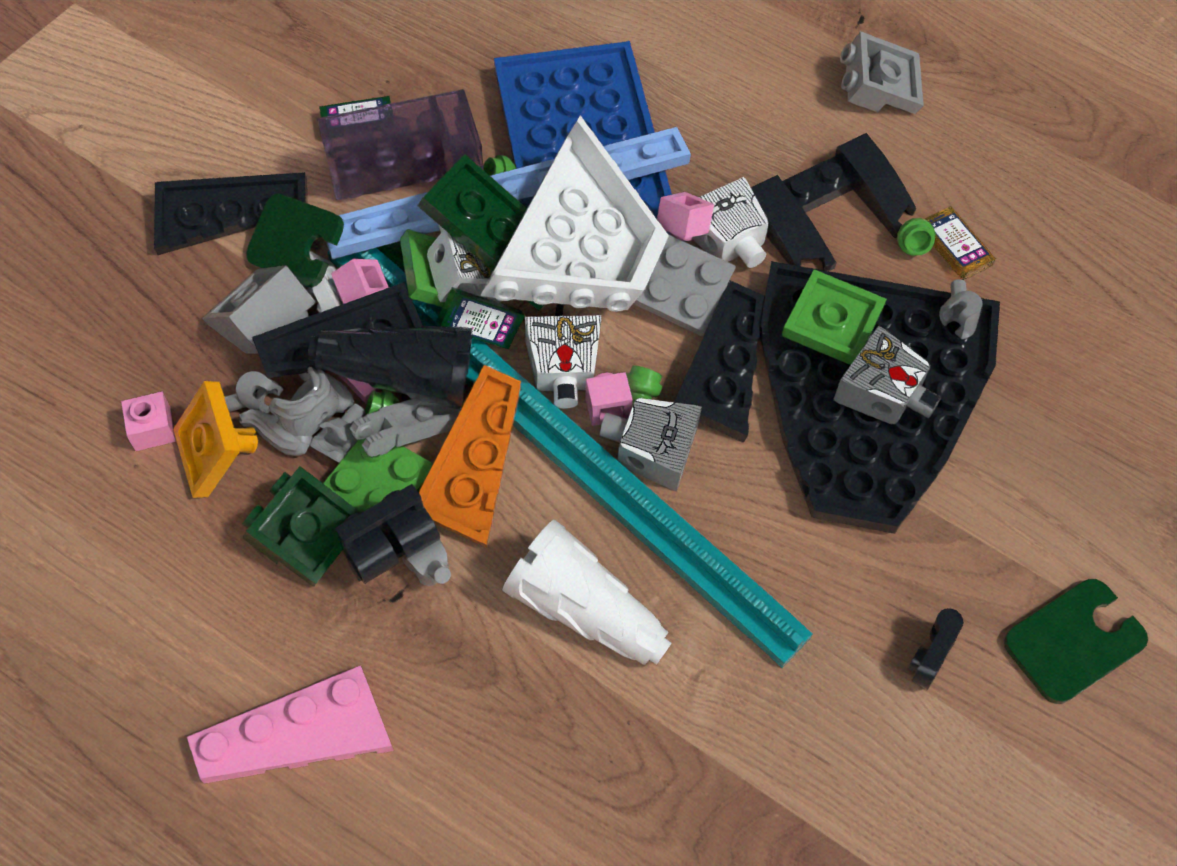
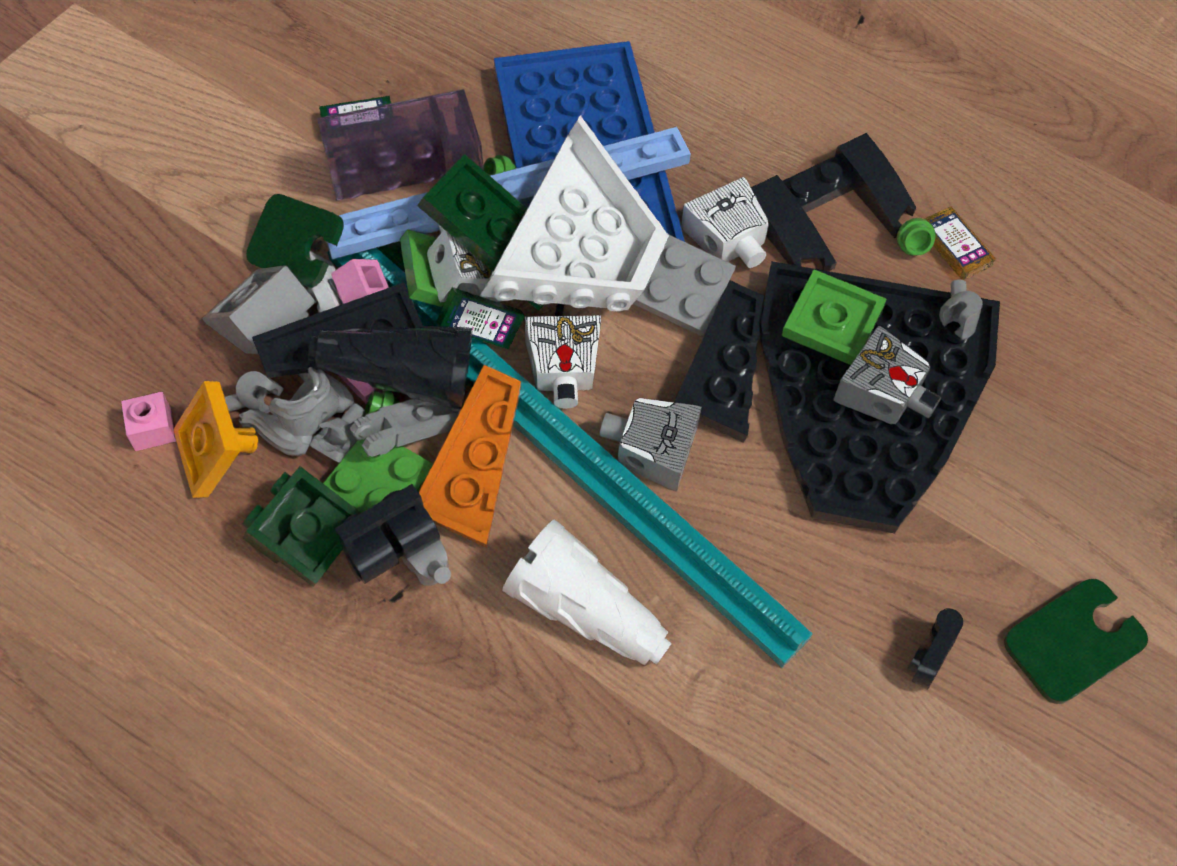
(216, 207): black wing -> none
(308, 726): bright pink wing -> none
(608, 394): bright pink plate -> none
(644, 383): bright green plate -> none
(685, 215): bright pink plate -> none
(881, 74): light grey plate -> none

